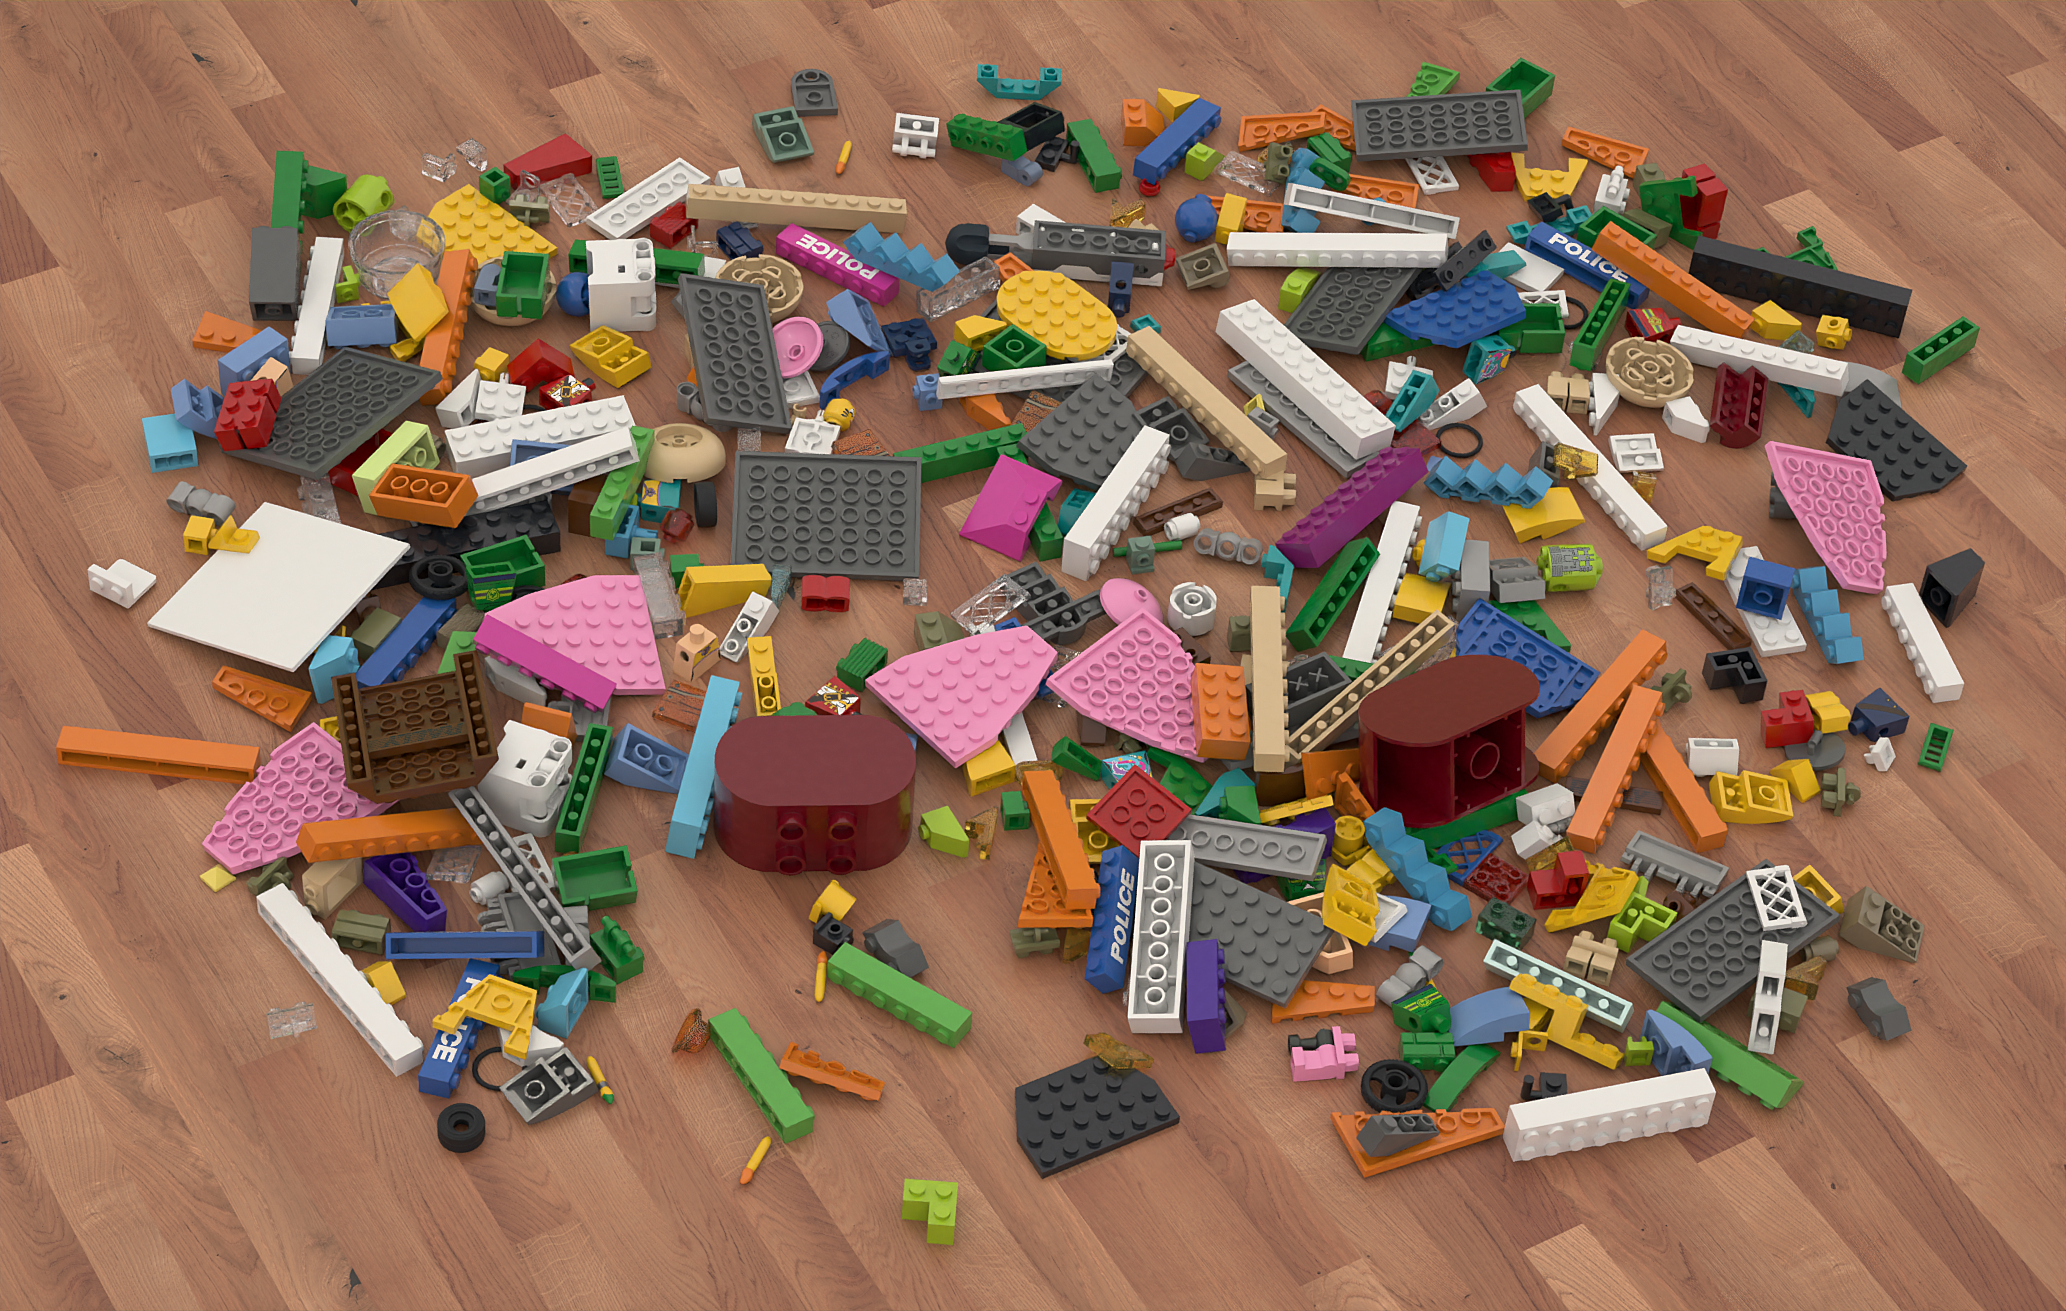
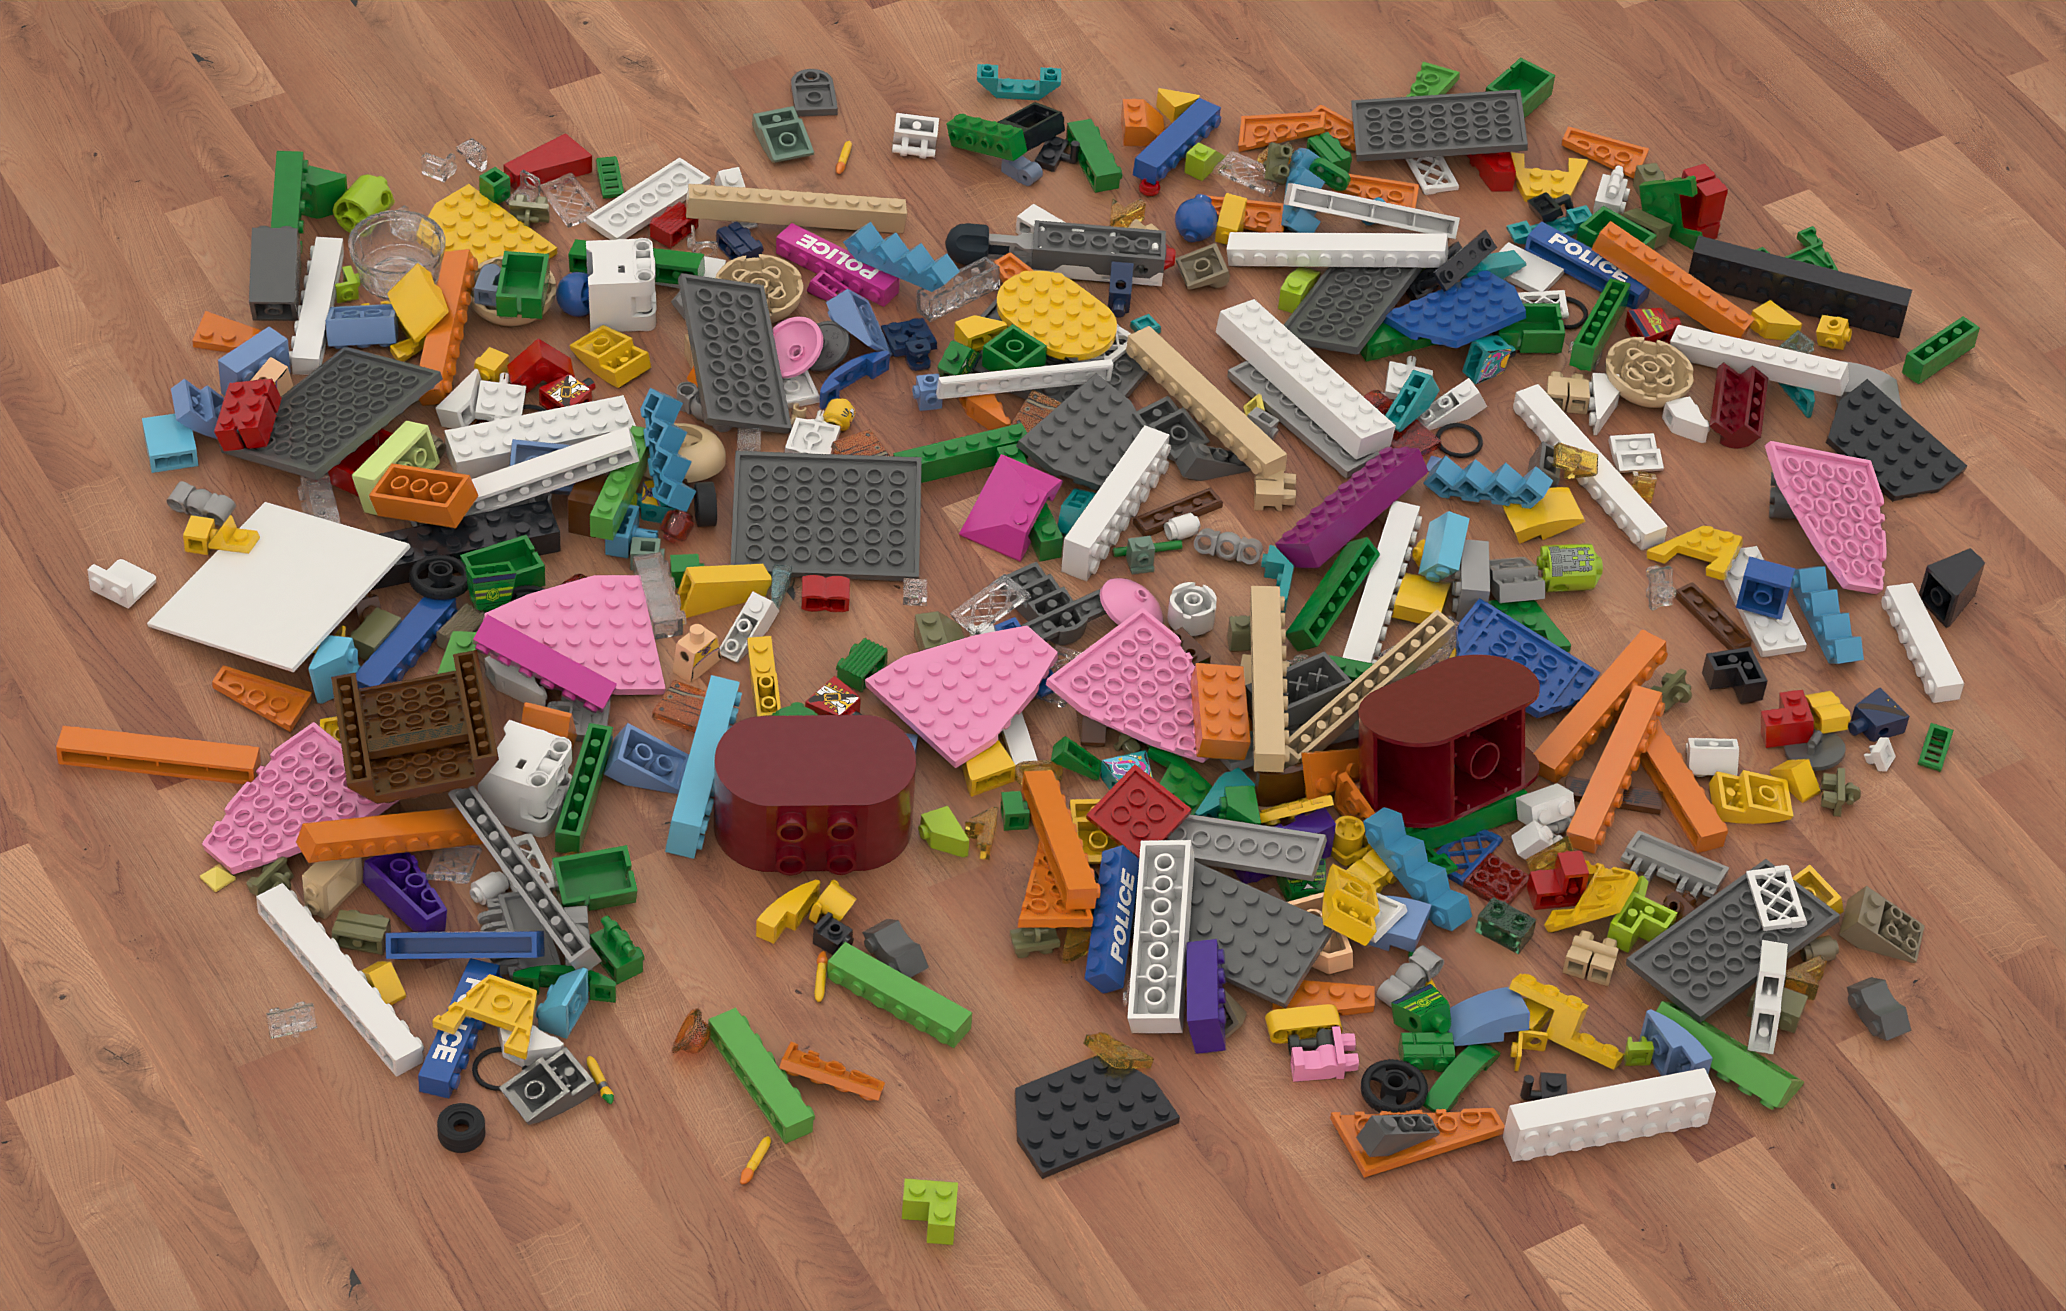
(664, 442): none -> dark azure brick
(787, 911): none -> yellow slope
(825, 286): none -> dark pink slope
(1301, 1021): none -> yellow beam
(1602, 1005): light aqua brick -> none

